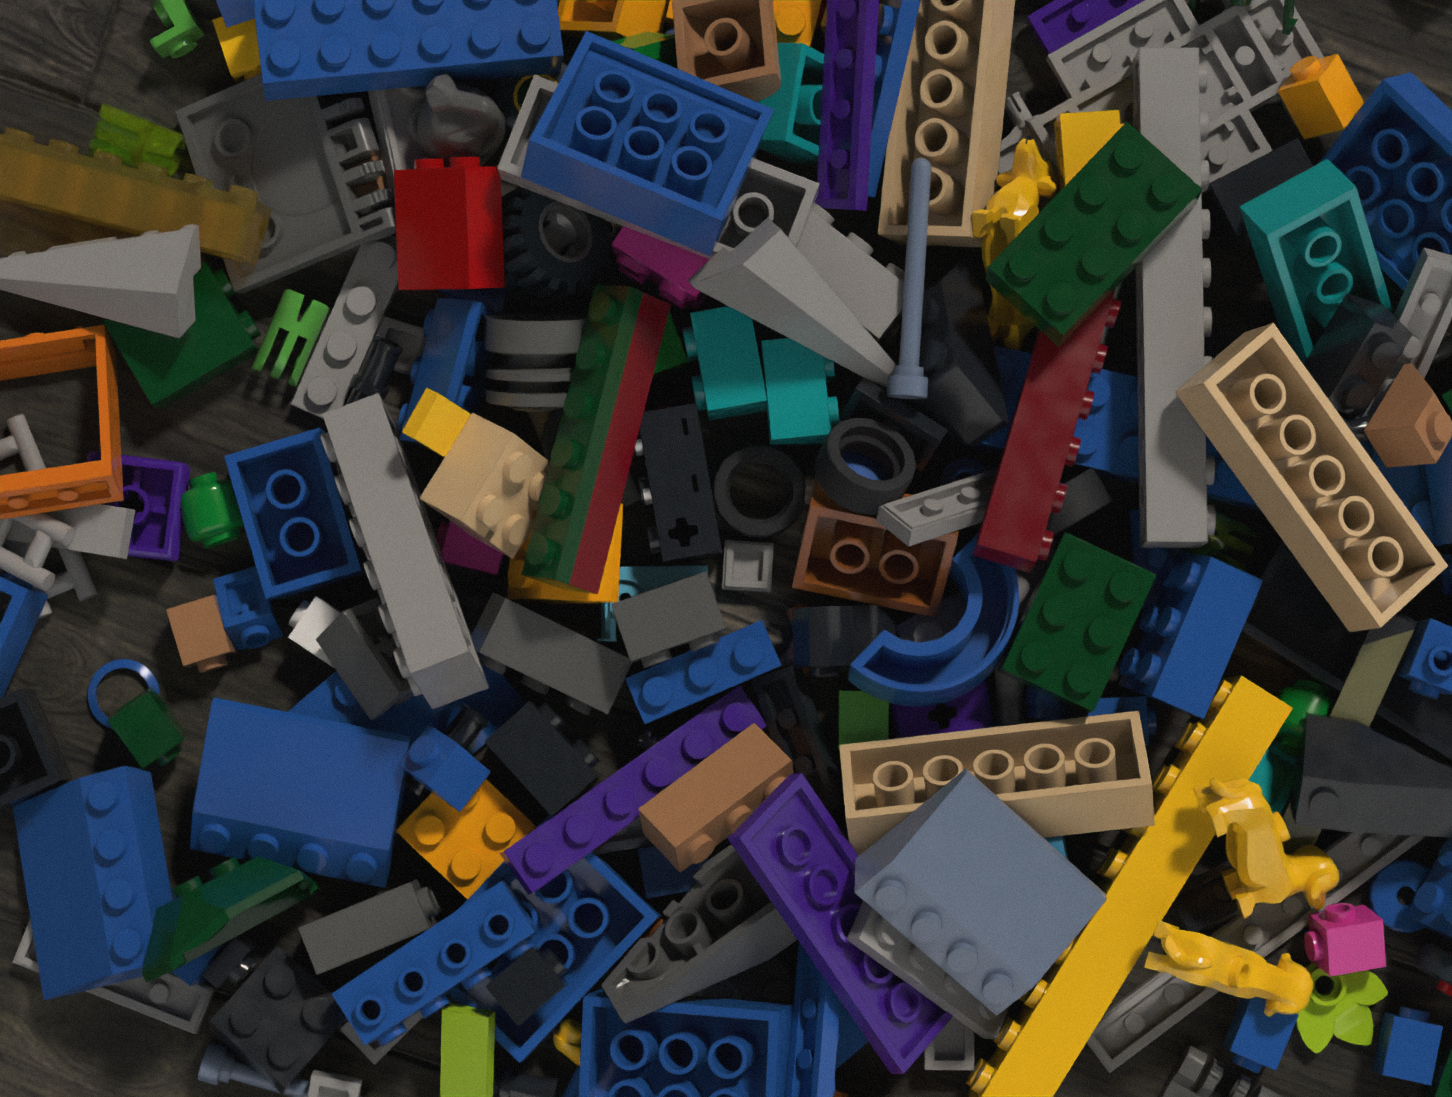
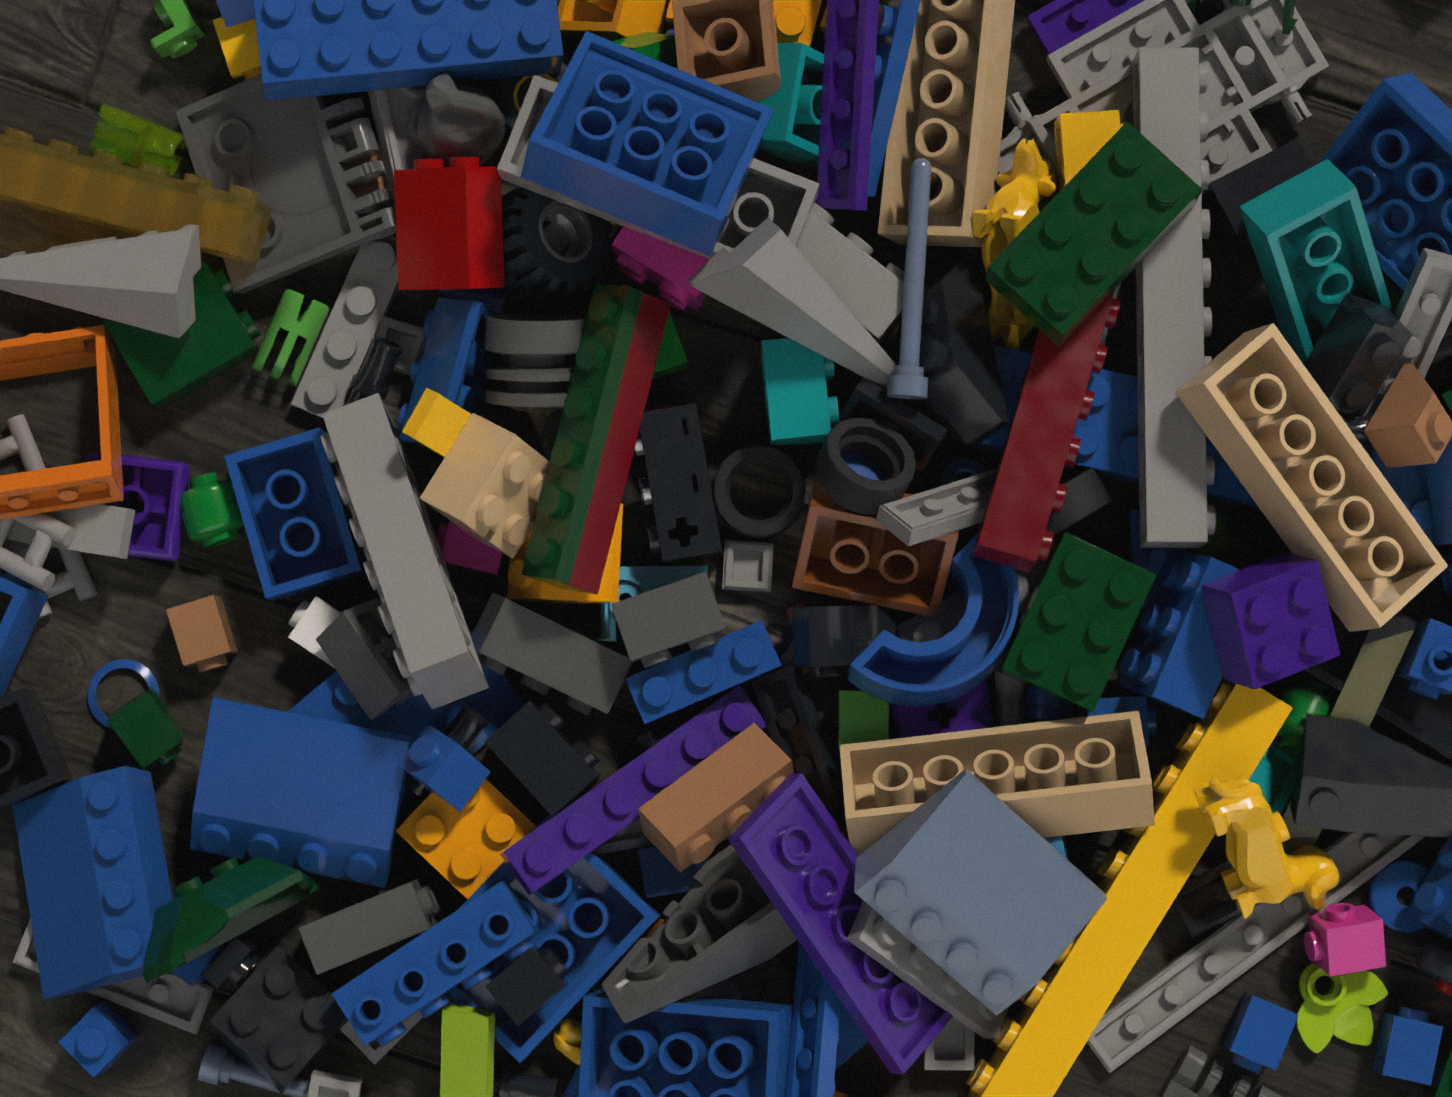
(99, 1039): none -> blue brick
(245, 611): blue bracket -> none
(727, 362): teal brick -> none
(1231, 969): yellow animal -> none
(1270, 620): none -> dark purple brick
(1320, 95): light orange brick -> none

